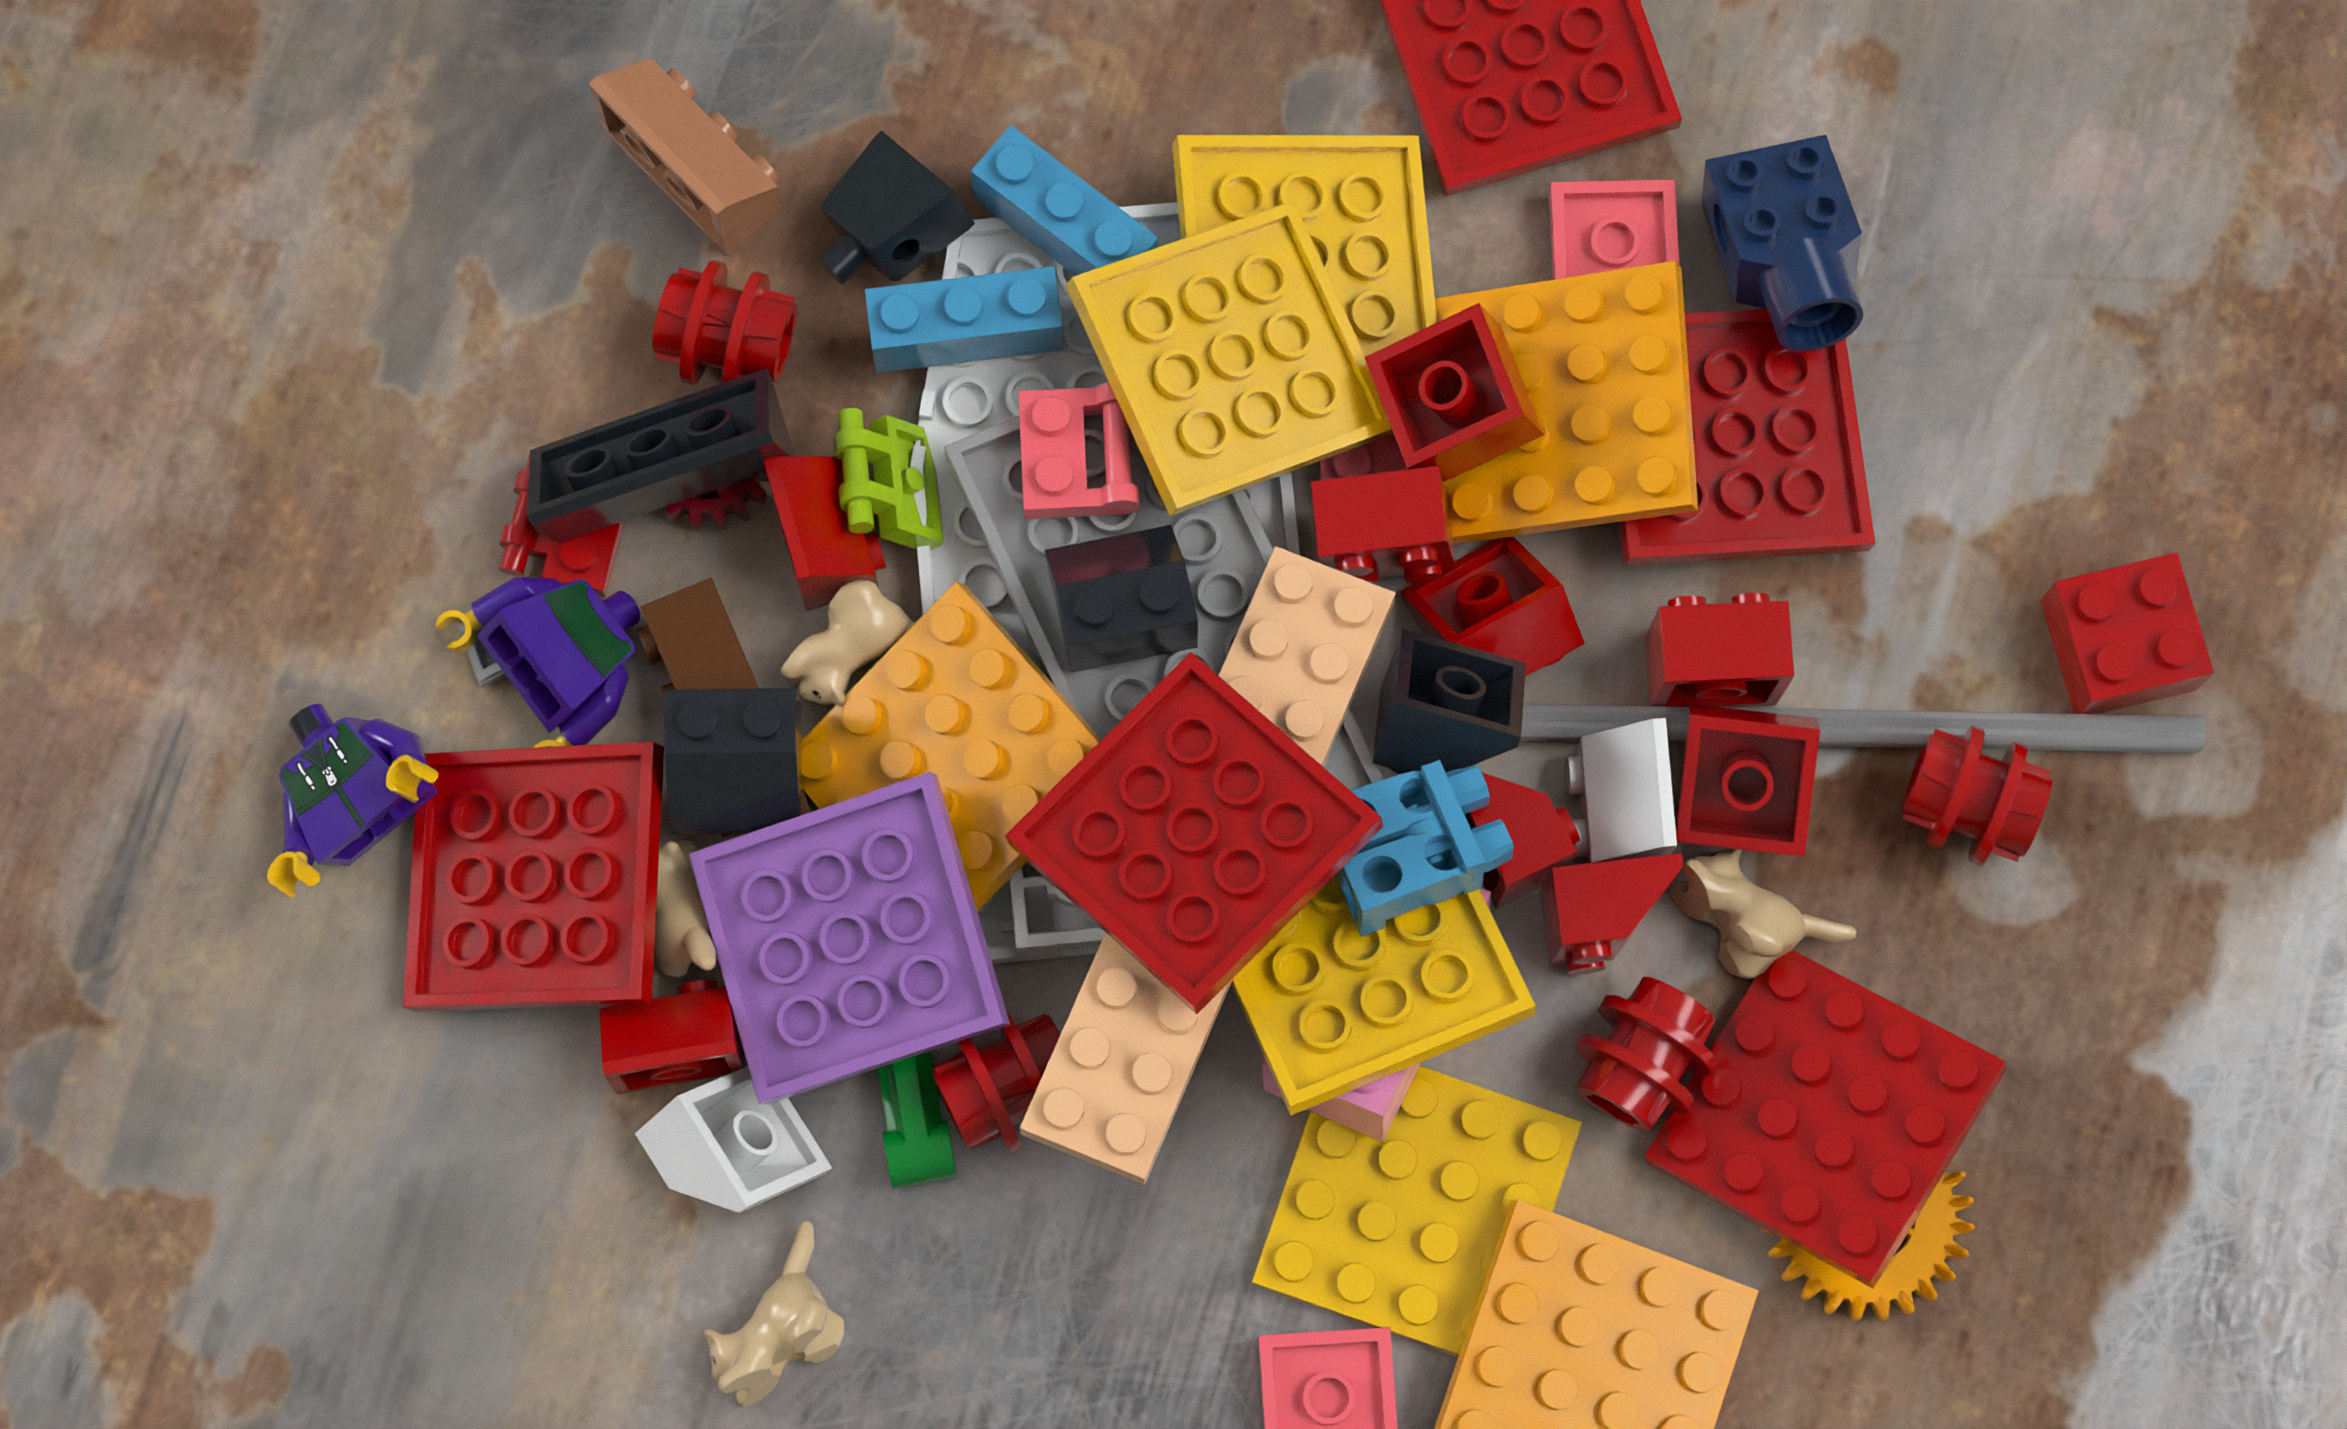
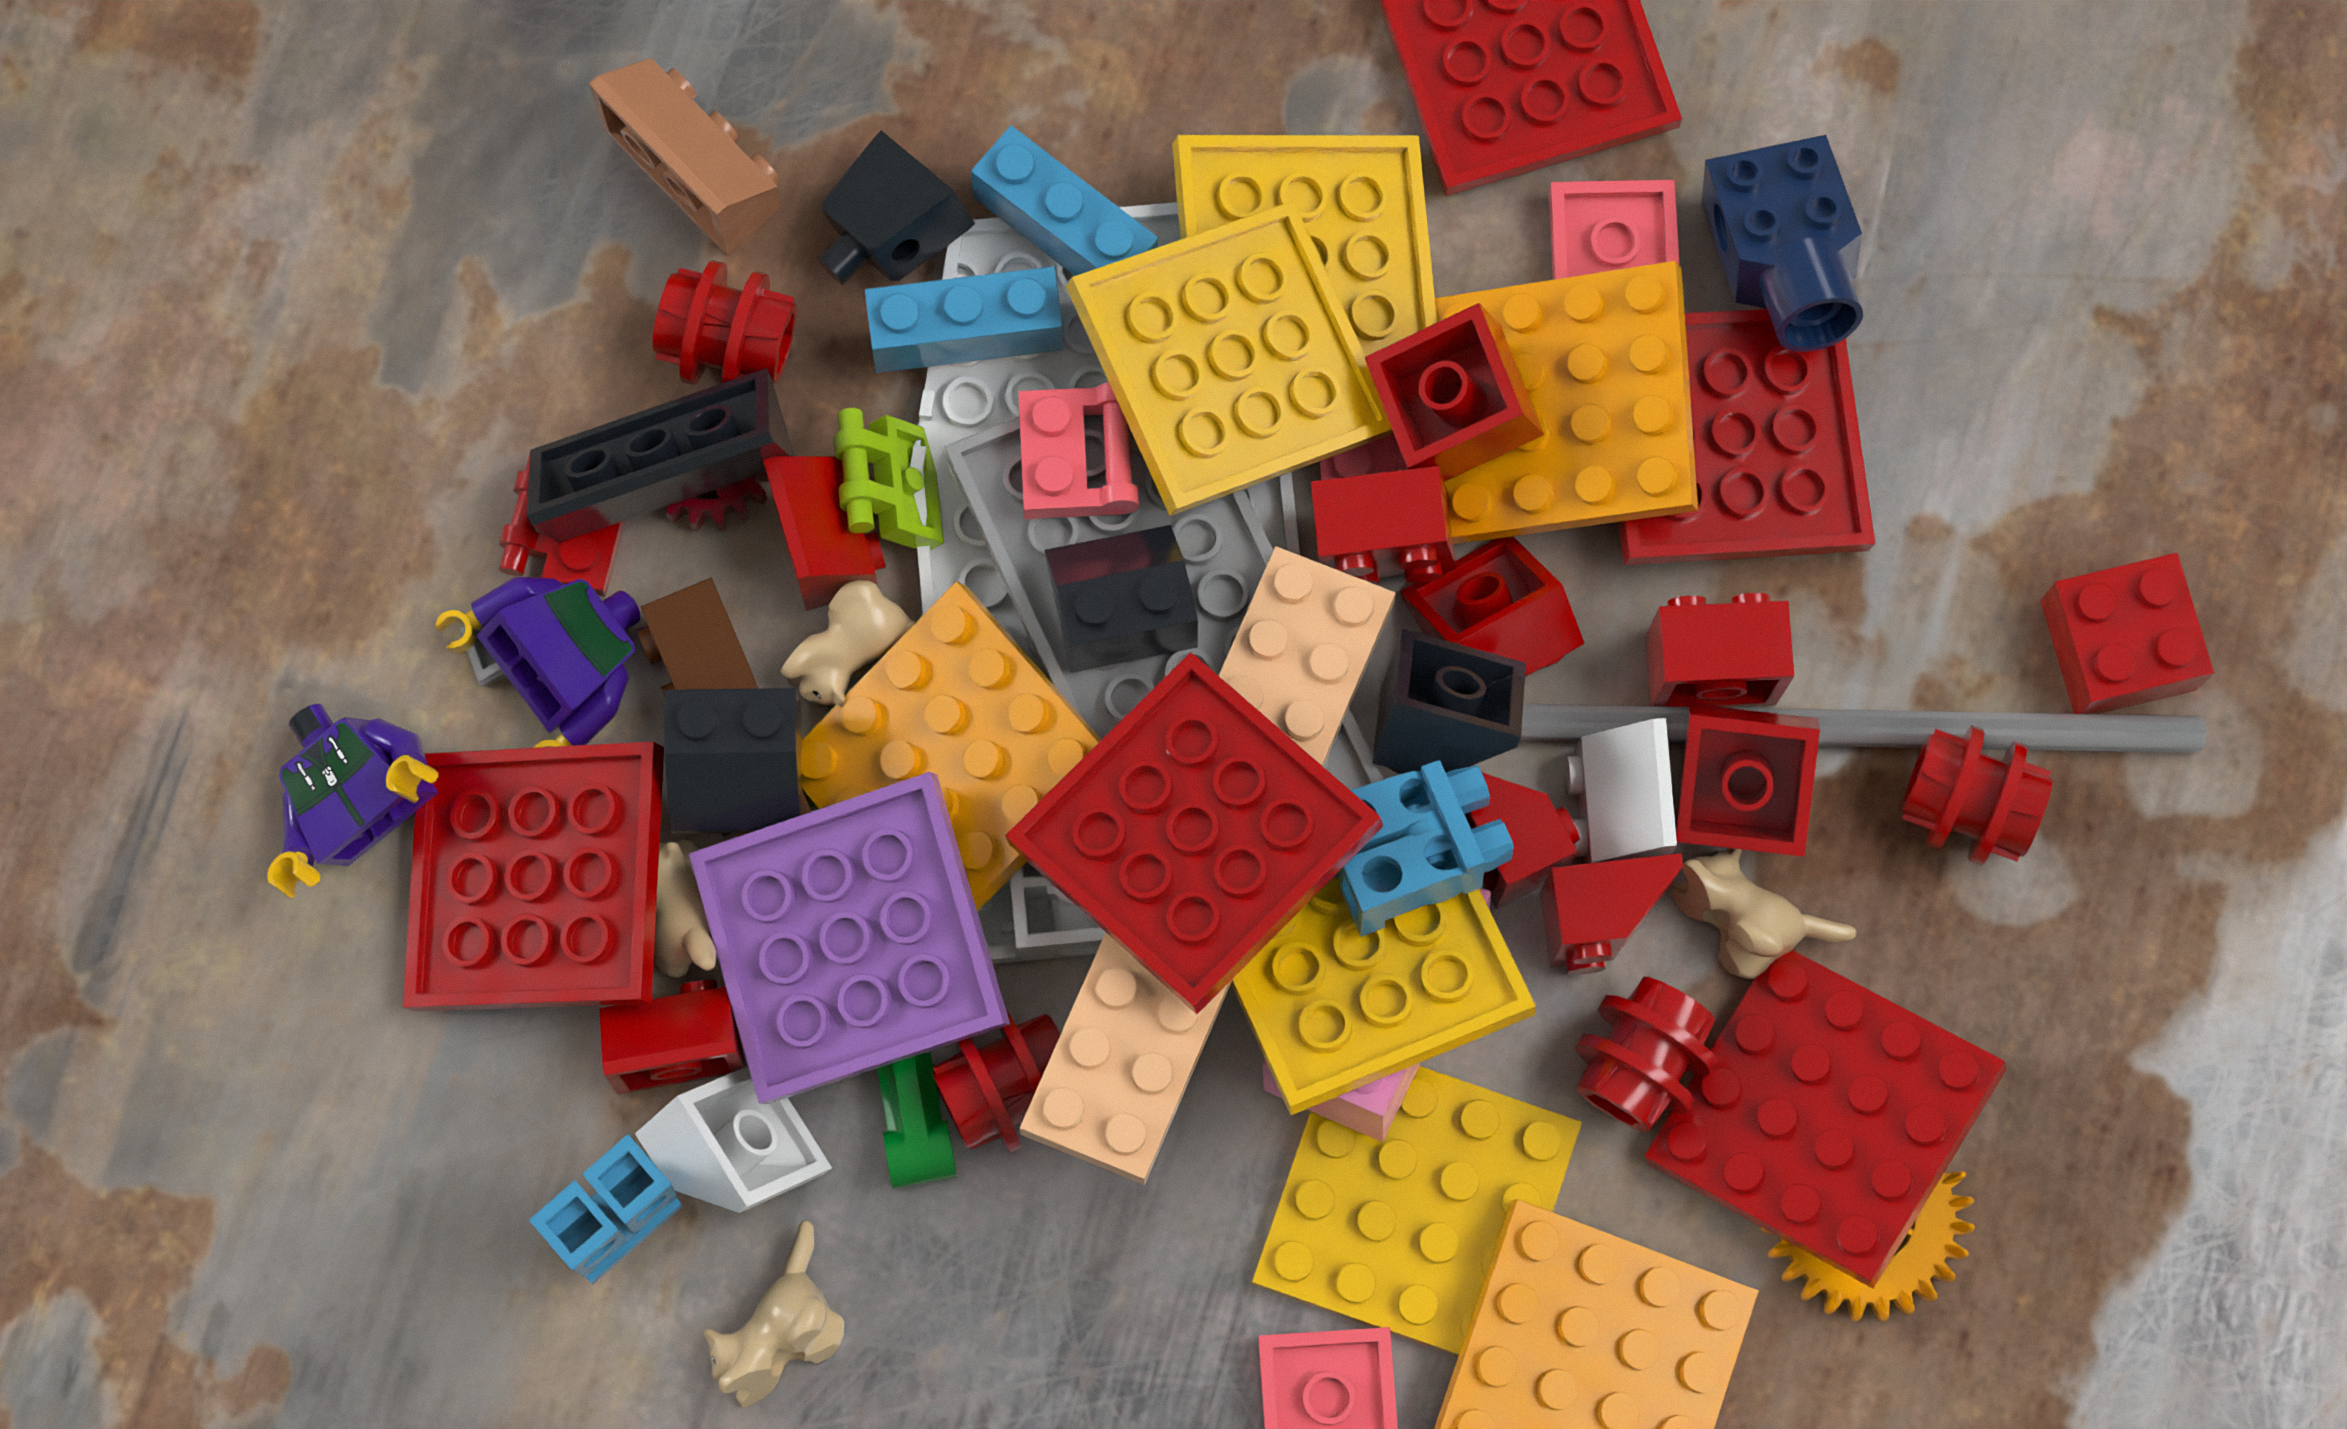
(604, 1228): none -> dark azure hips

